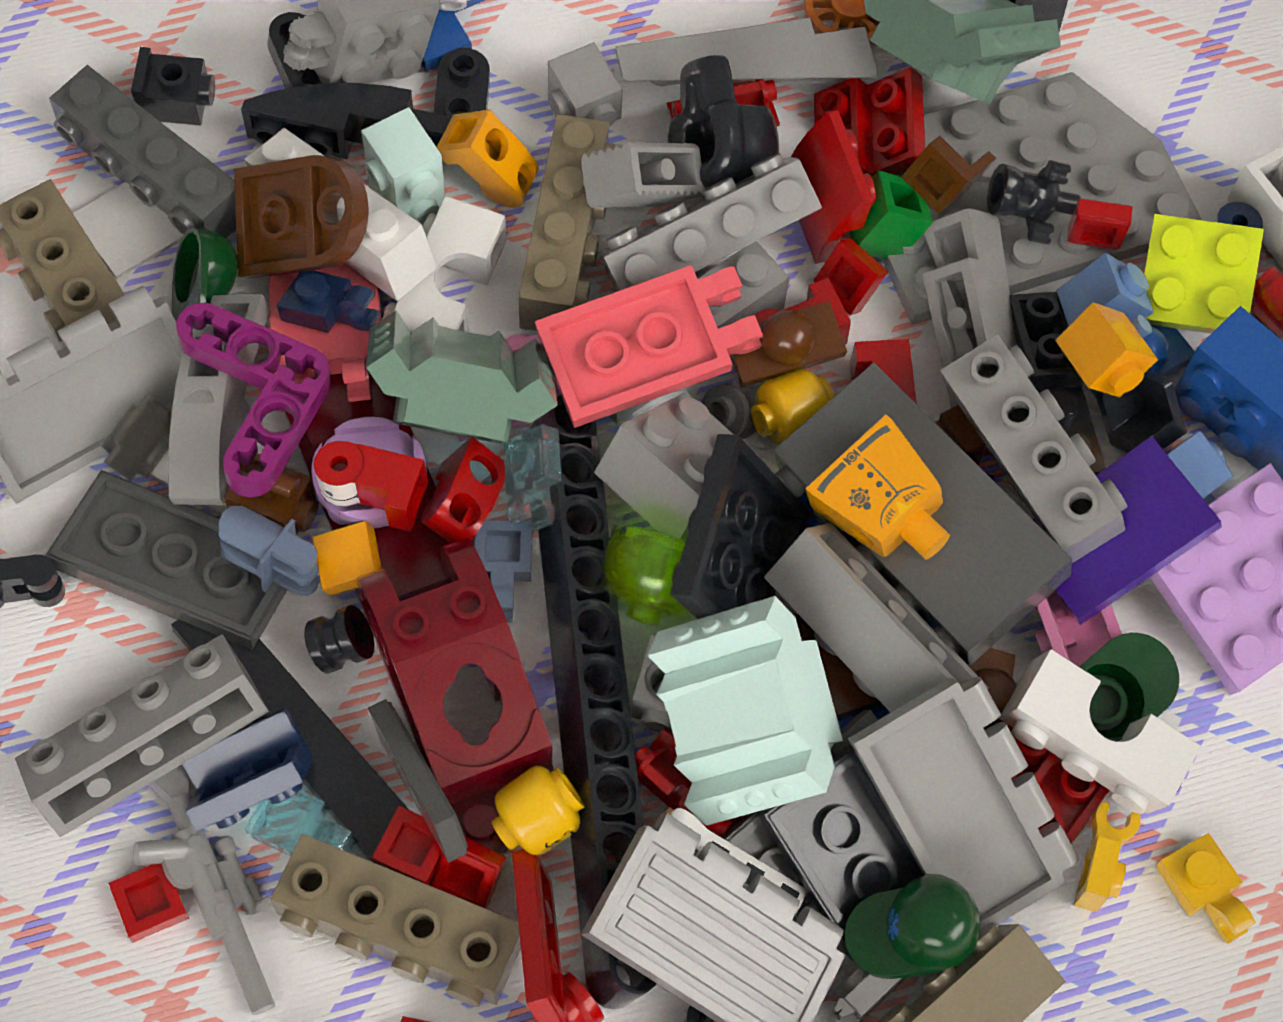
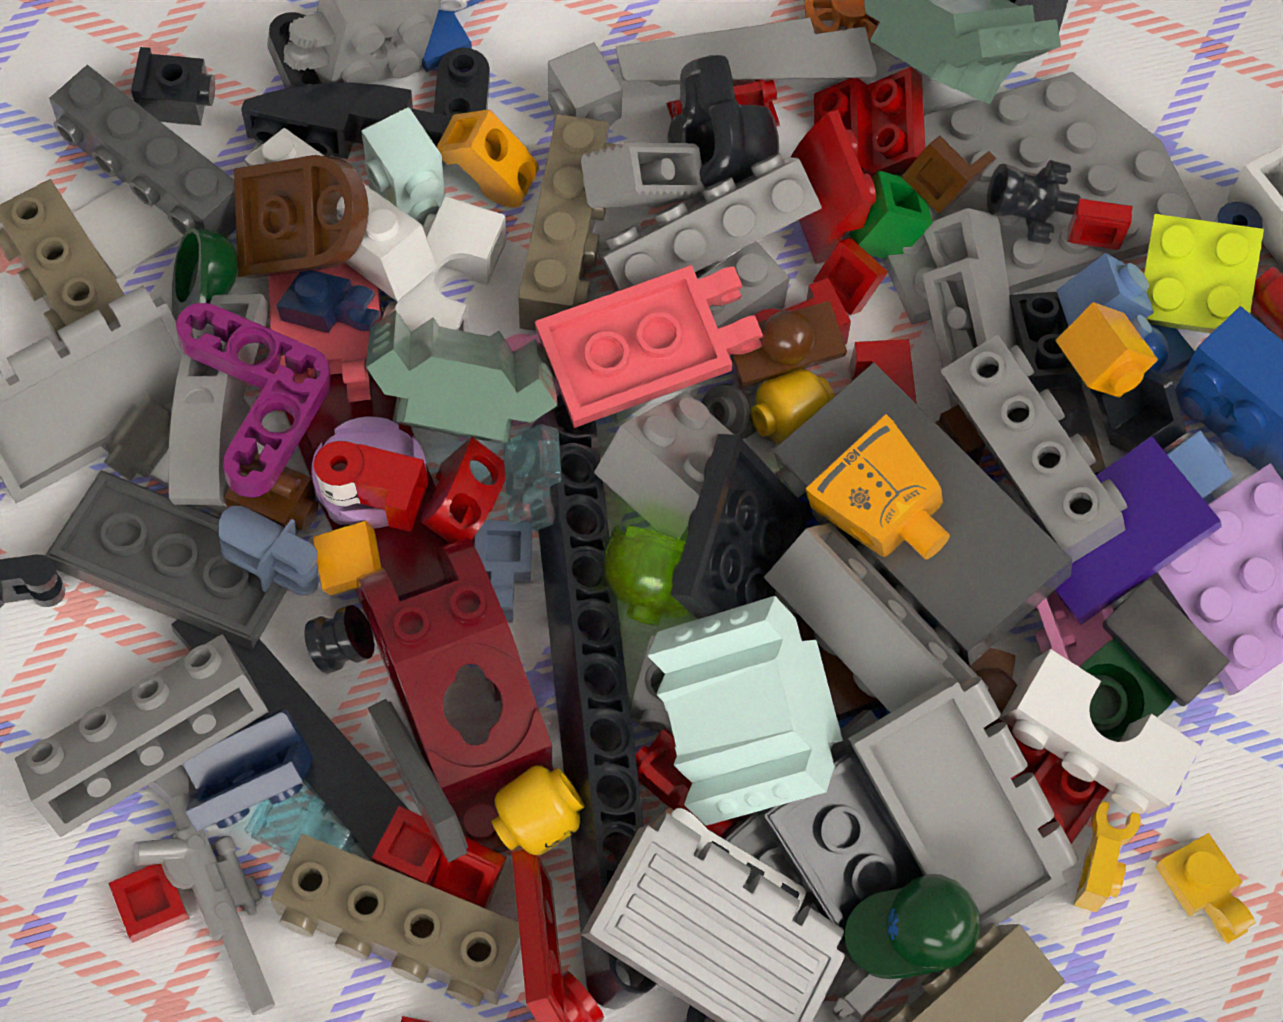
(1165, 643): none -> black panel

